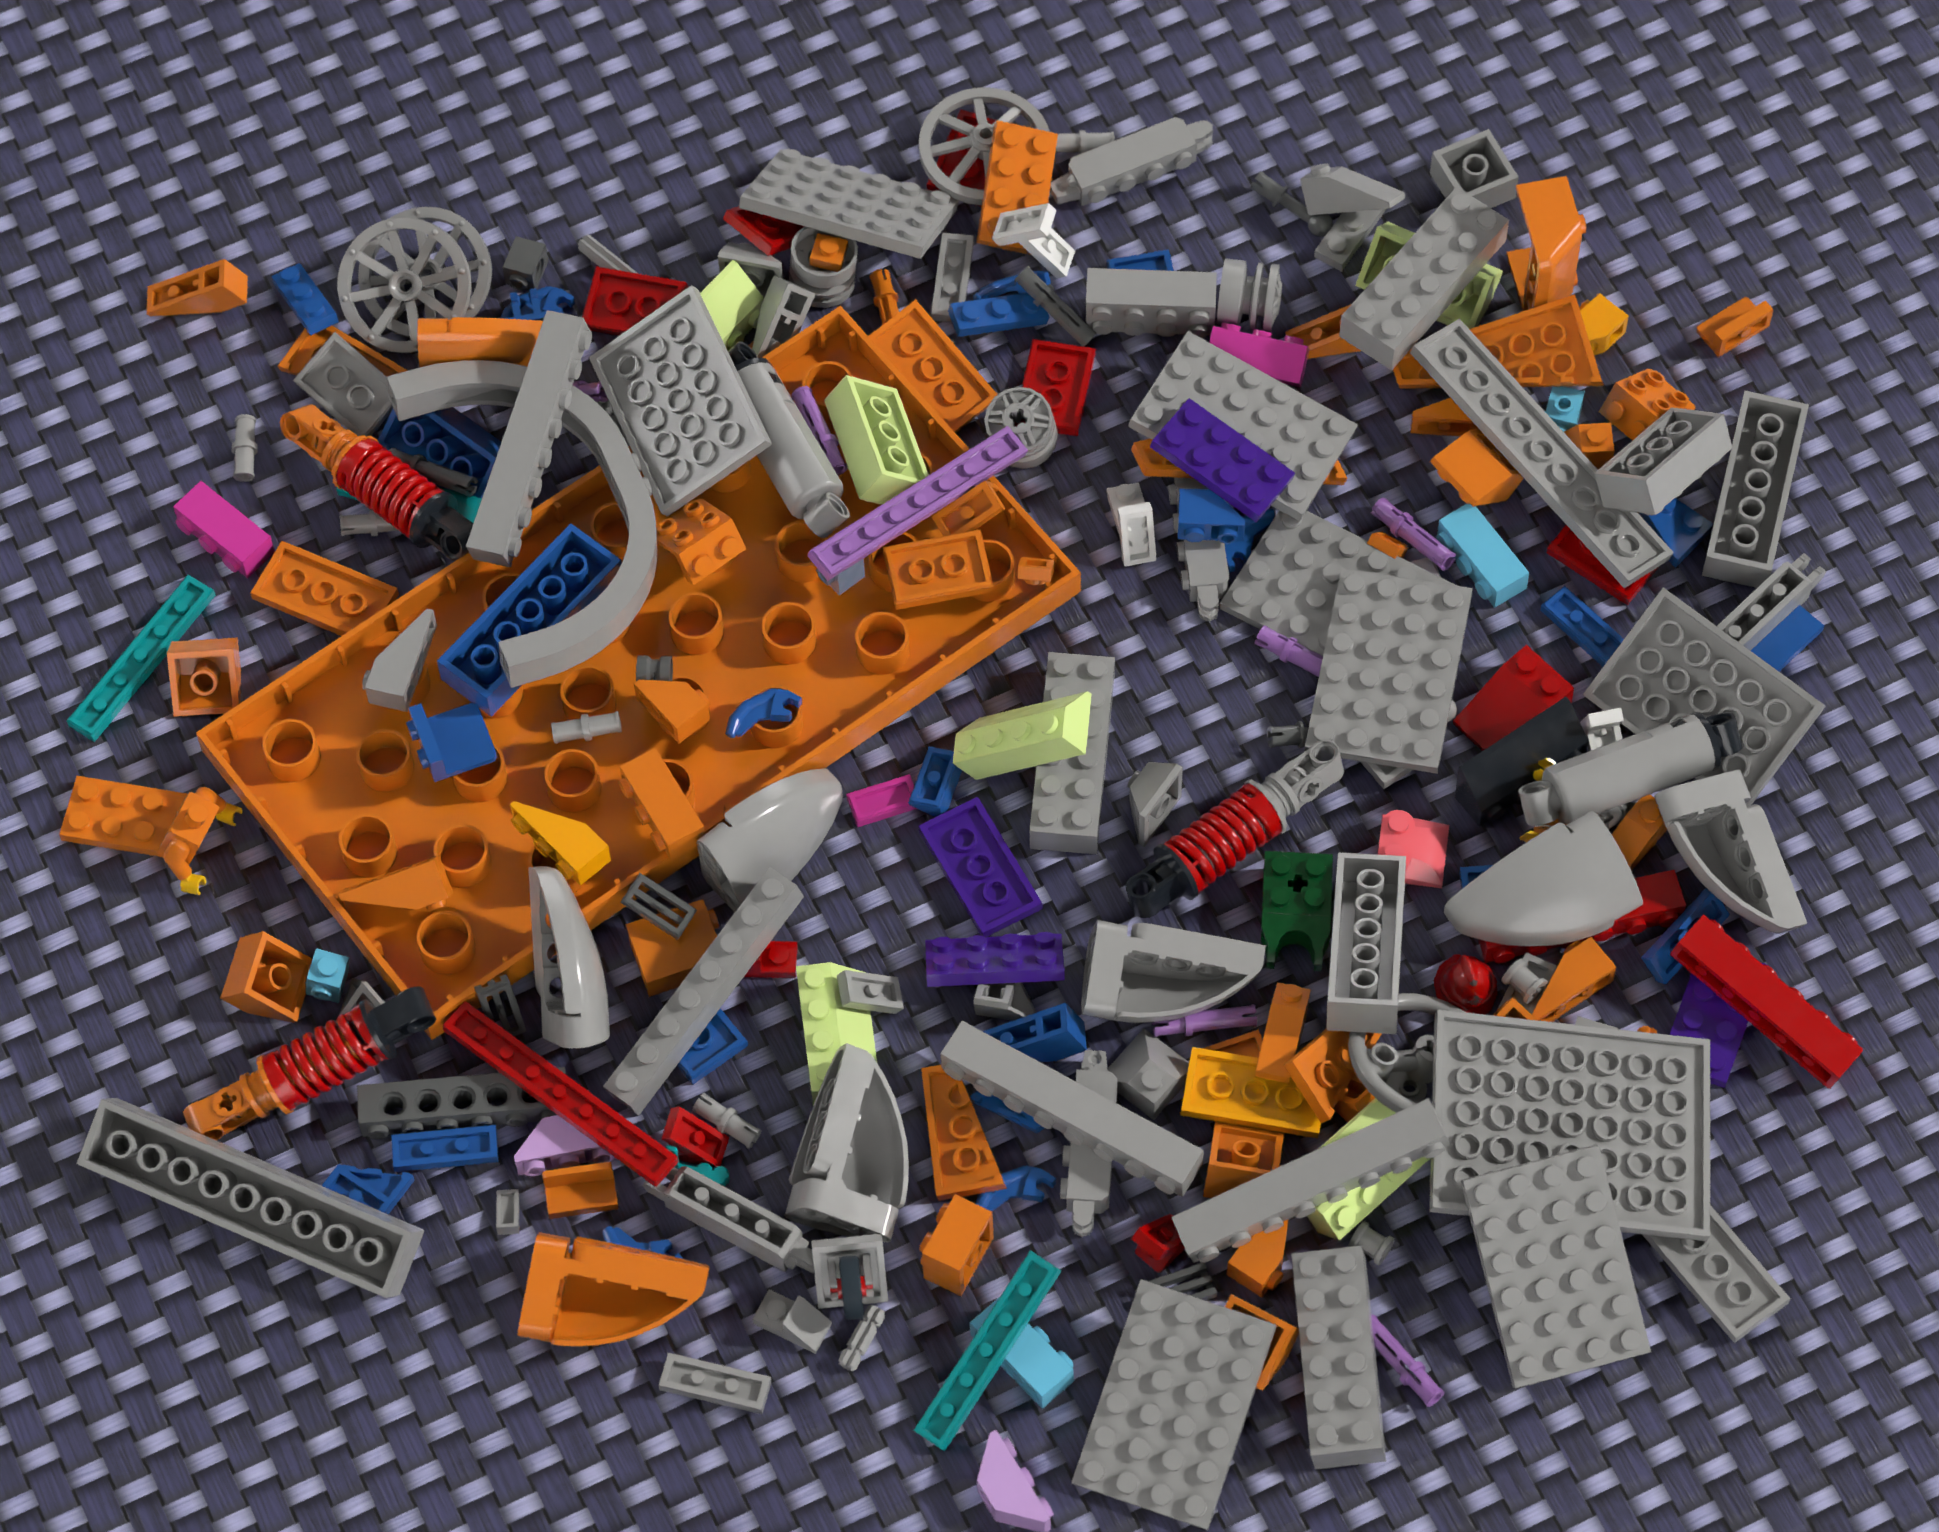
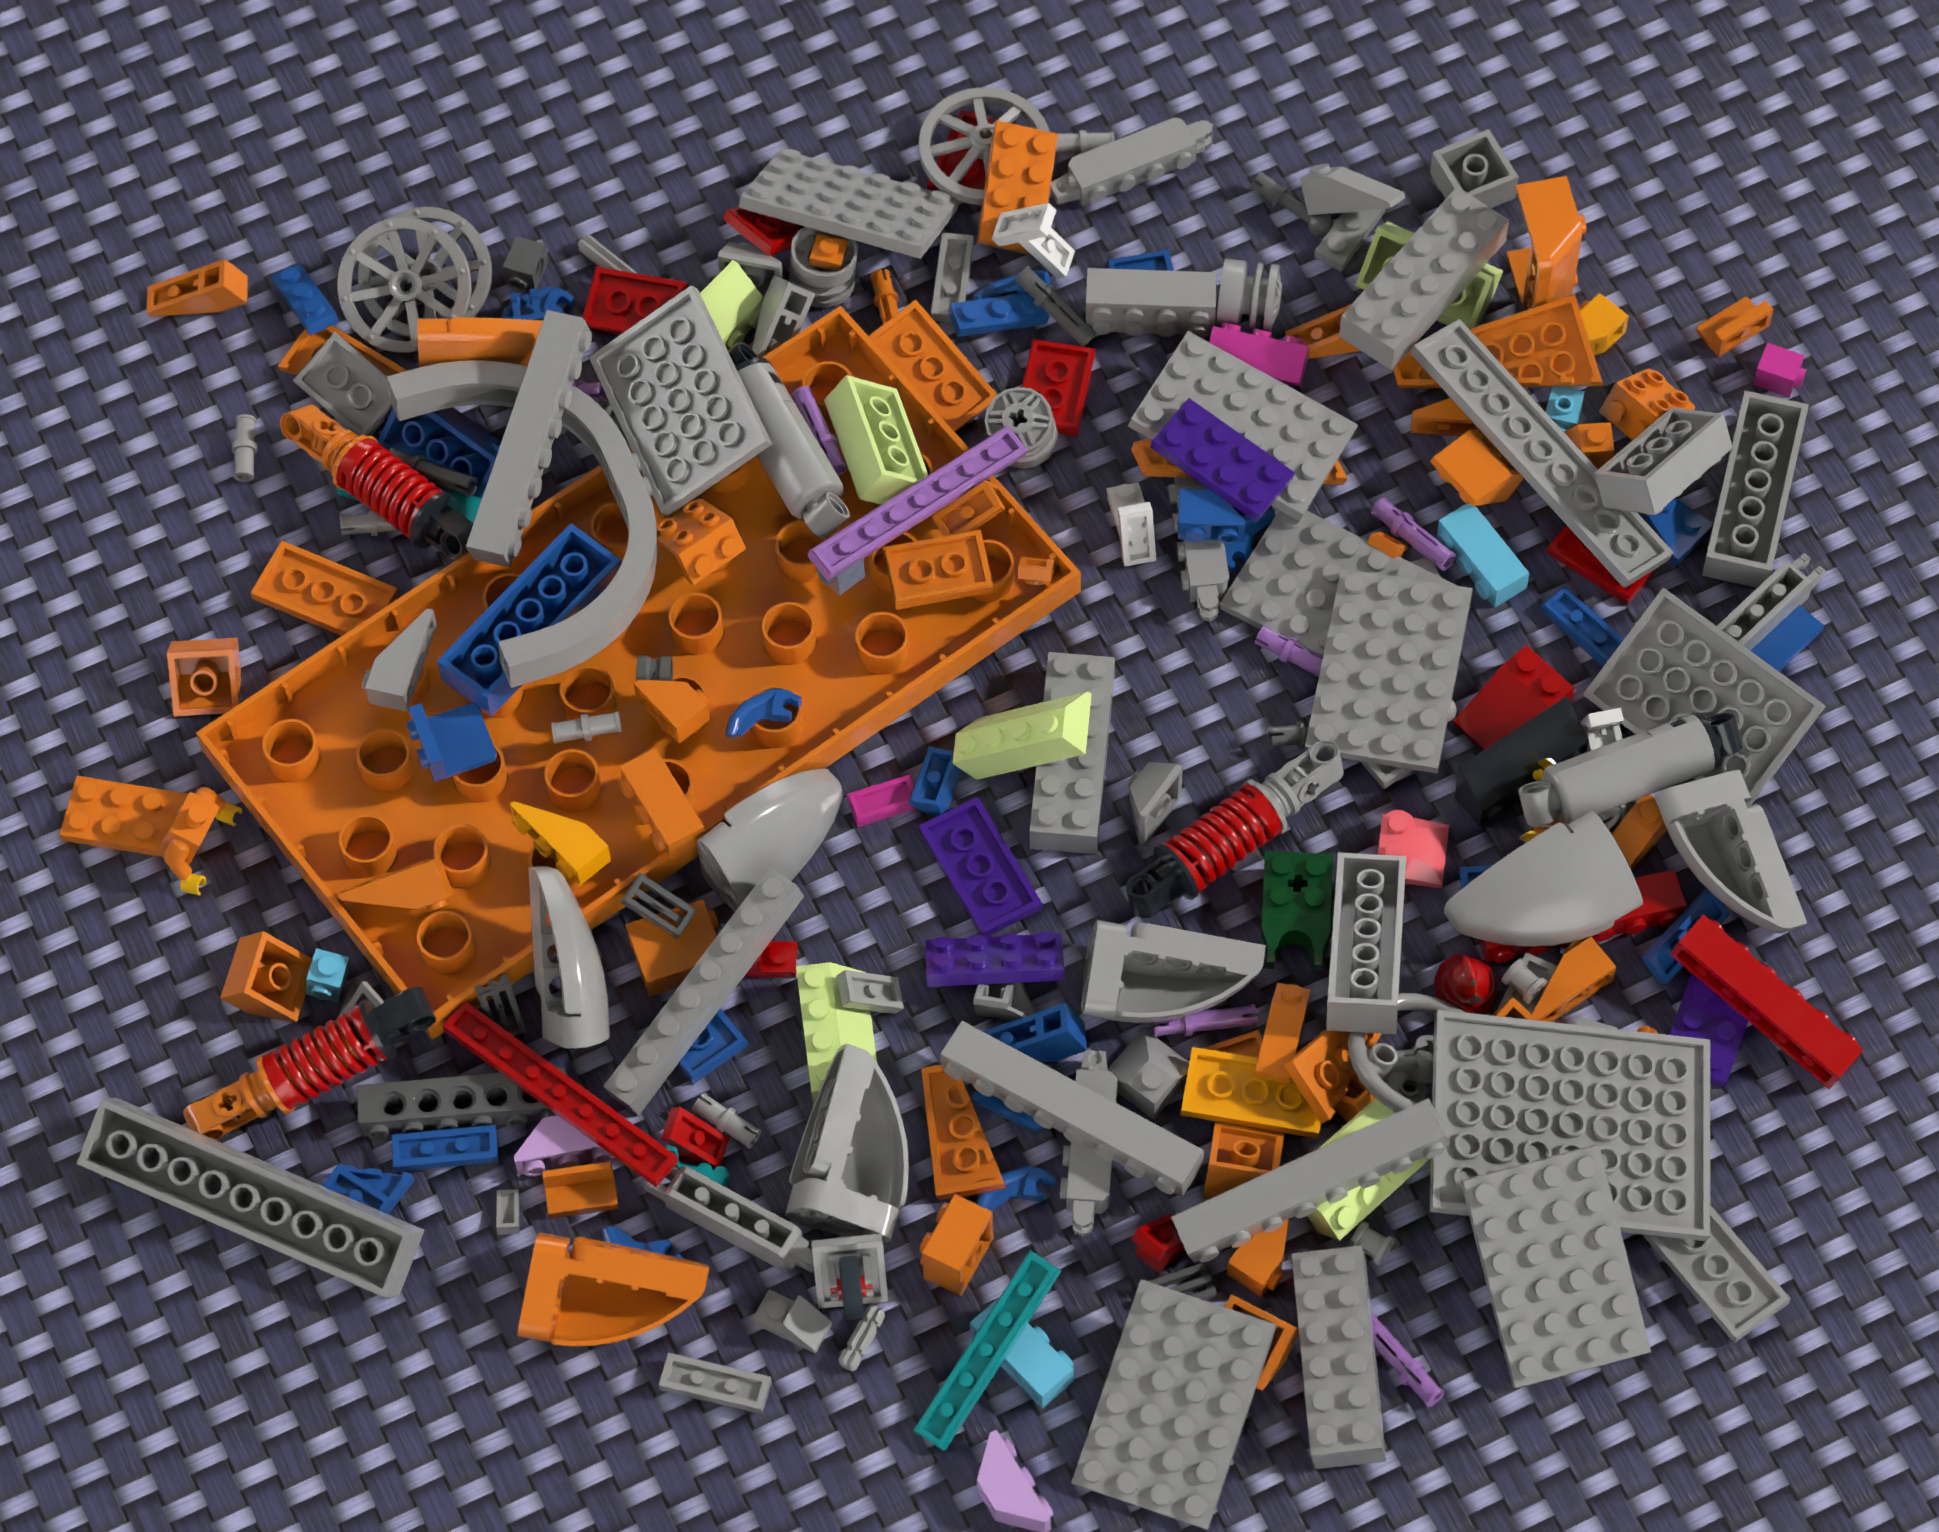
(140, 658): teal tile -> none
(223, 530): dark pink brick -> none
(1779, 370): none -> dark pink brick

